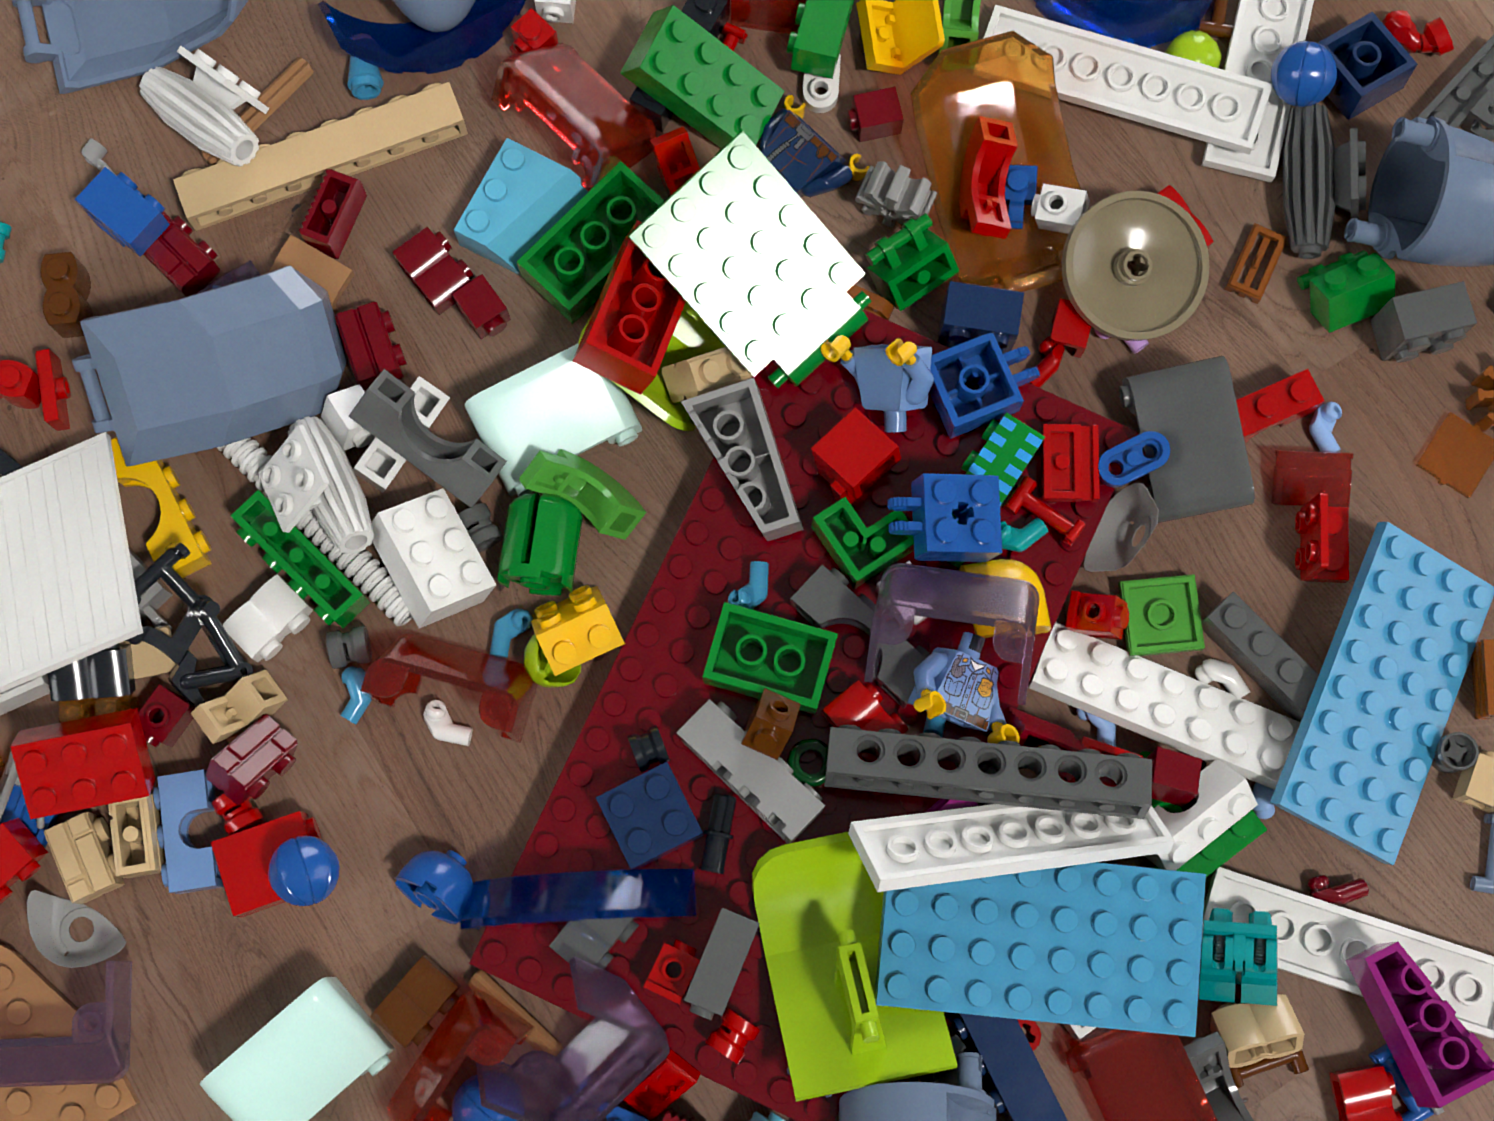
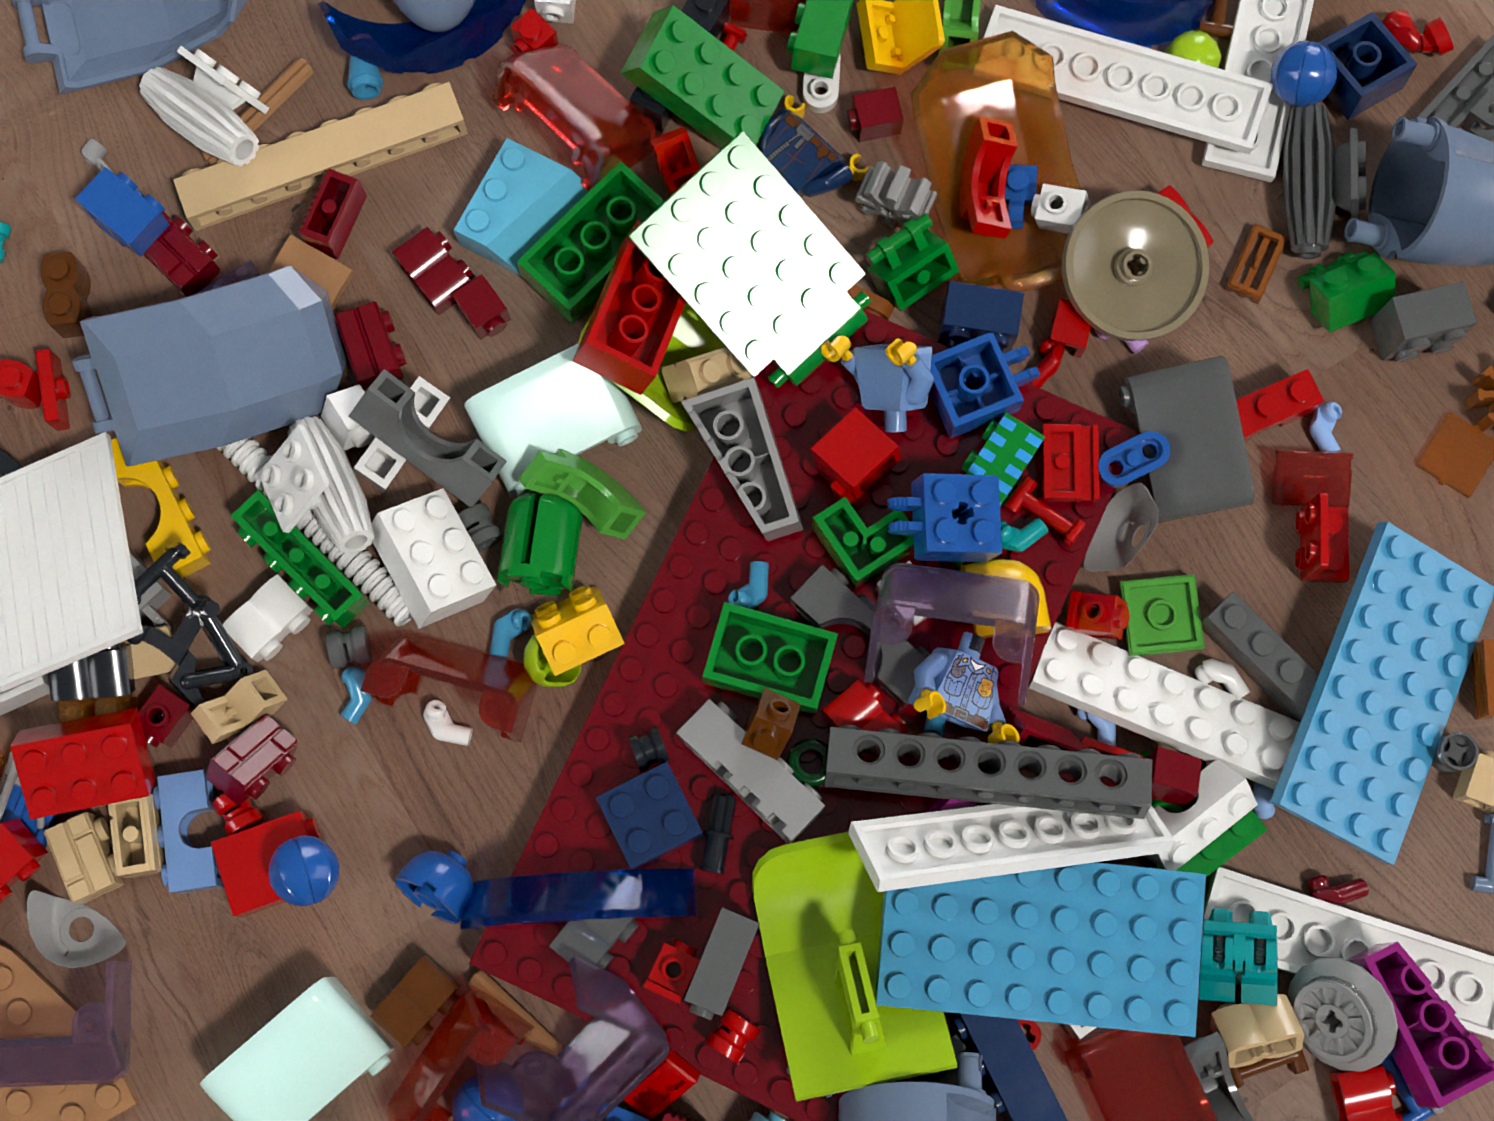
(1357, 999): none -> light grey piece

